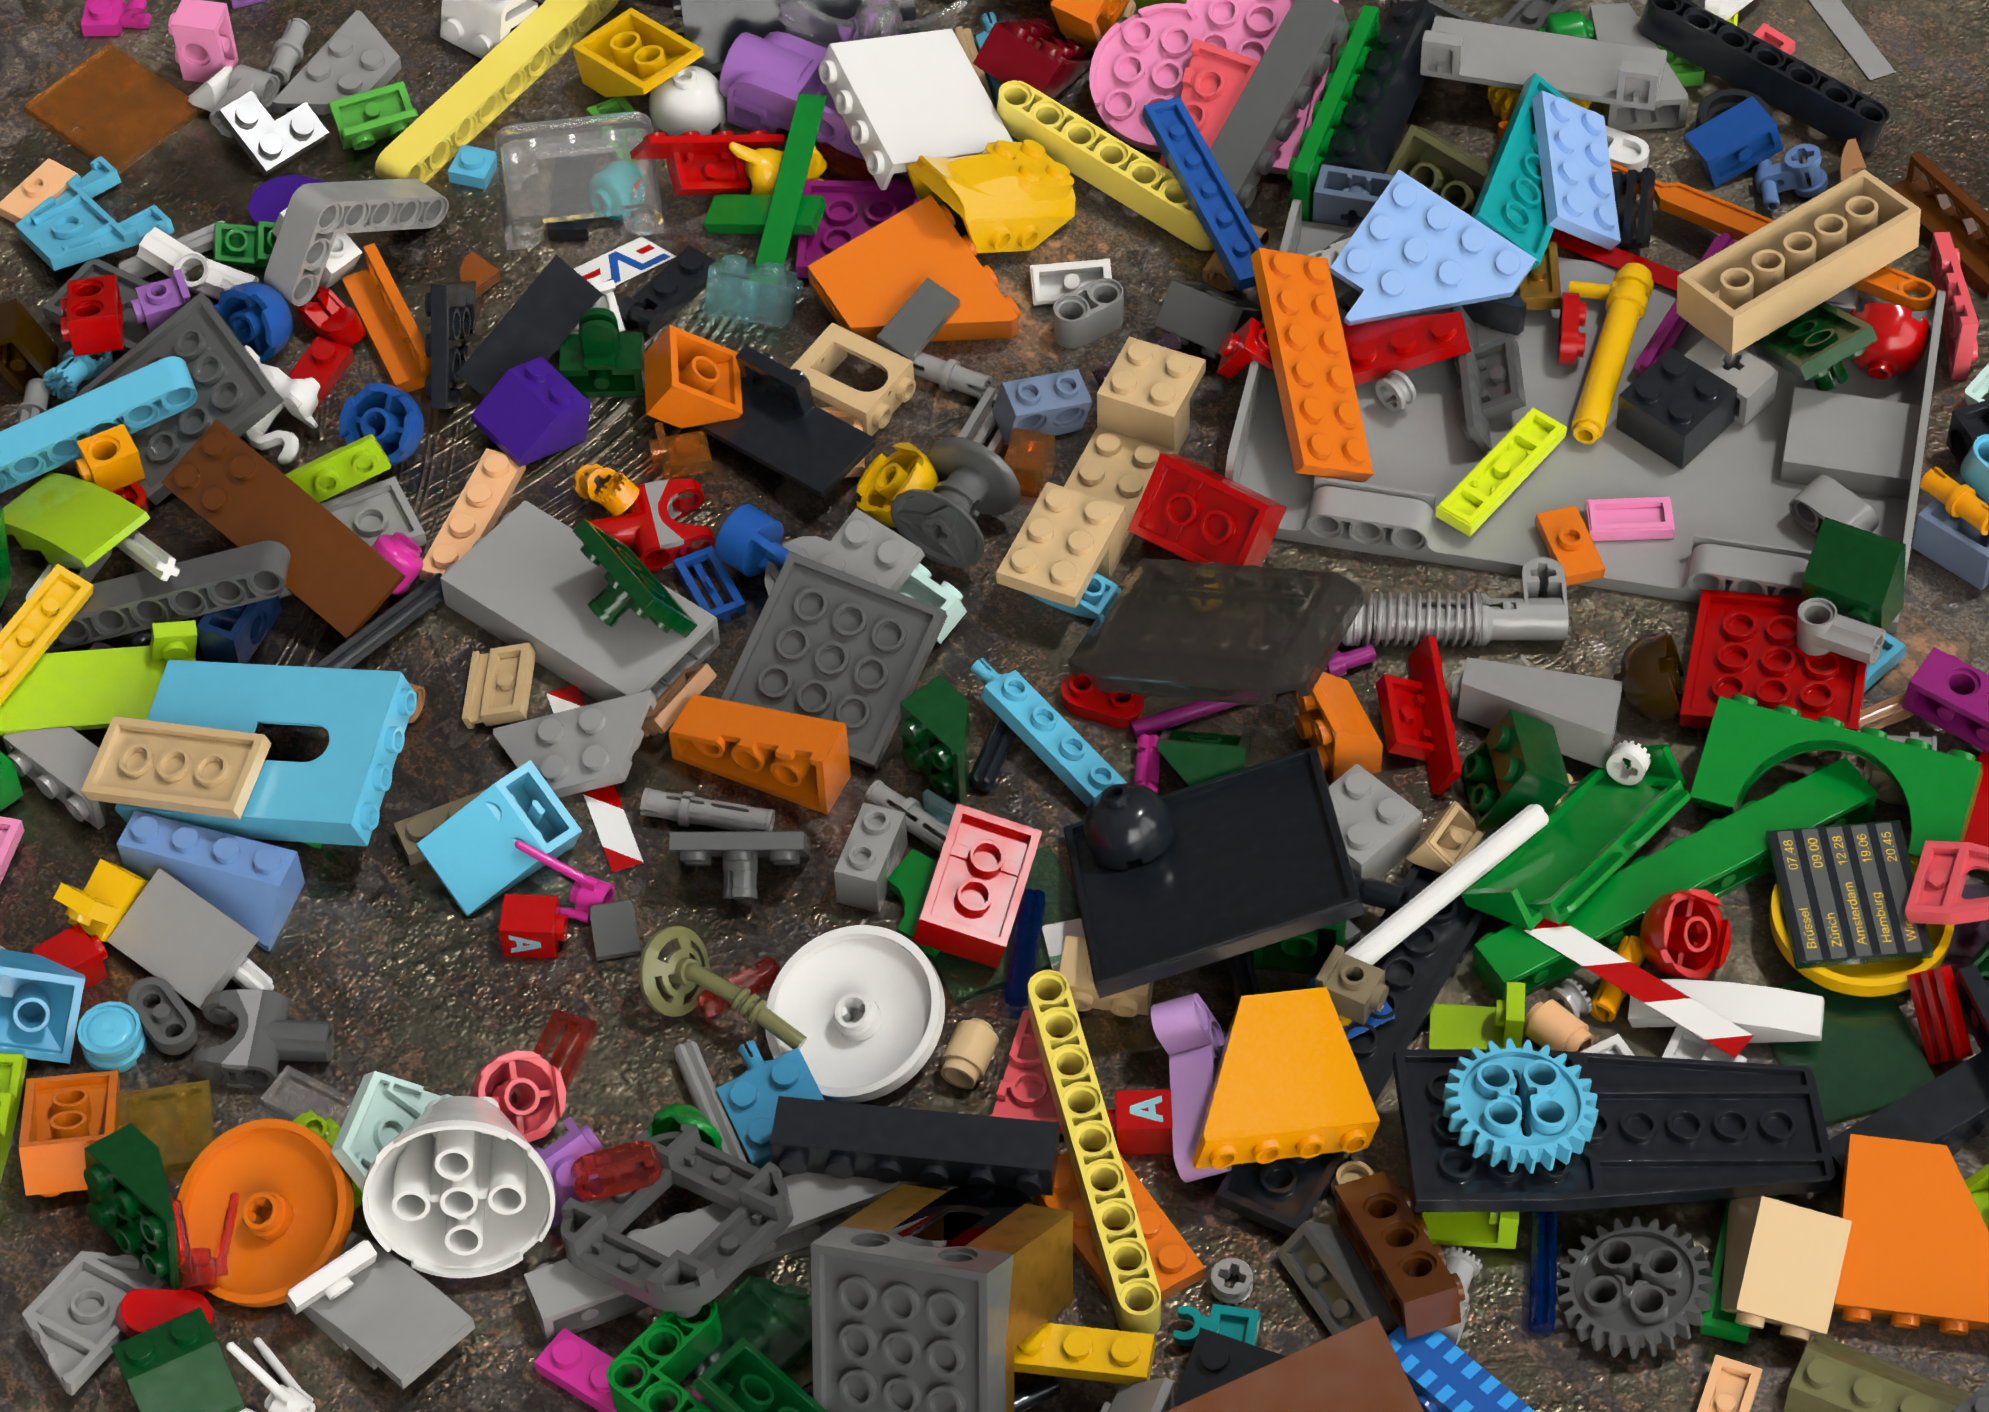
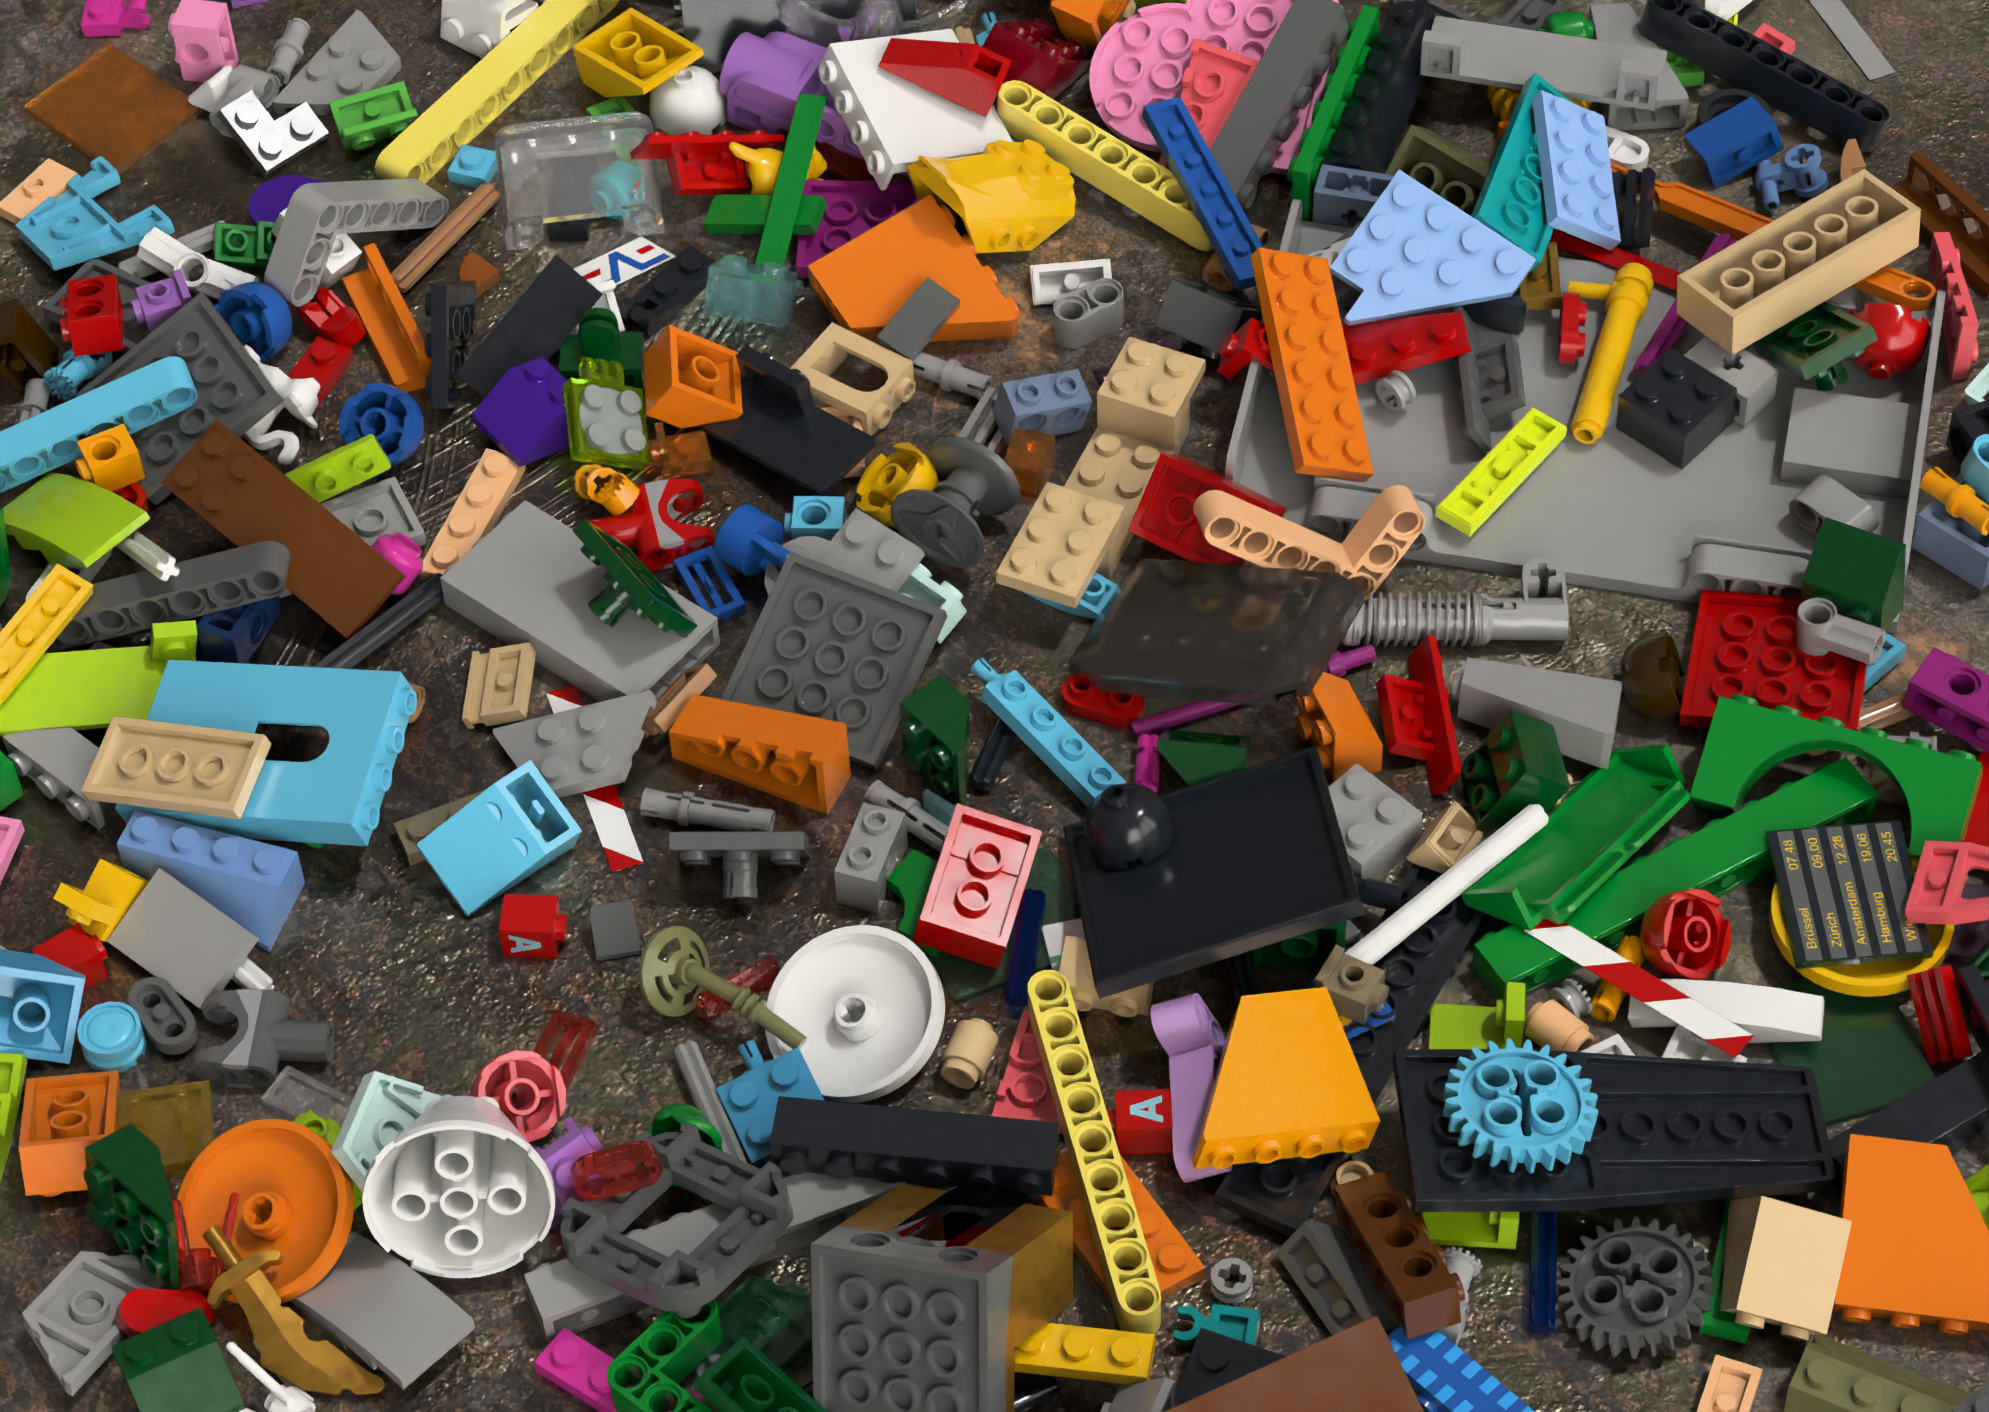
(280, 1330): none -> pearl gold sword
(333, 1278): white plate -> none
(444, 236): none -> medium nougat axle
(585, 890): dark pink plant -> none
(606, 417): none -> piece
(815, 517): none -> medium azure brick
(949, 69): none -> red slope
(1275, 542): none -> light nougat beam
(1570, 544): orange plate -> none
(1629, 518): bright pink tile -> none
(1639, 761): white bush -> none

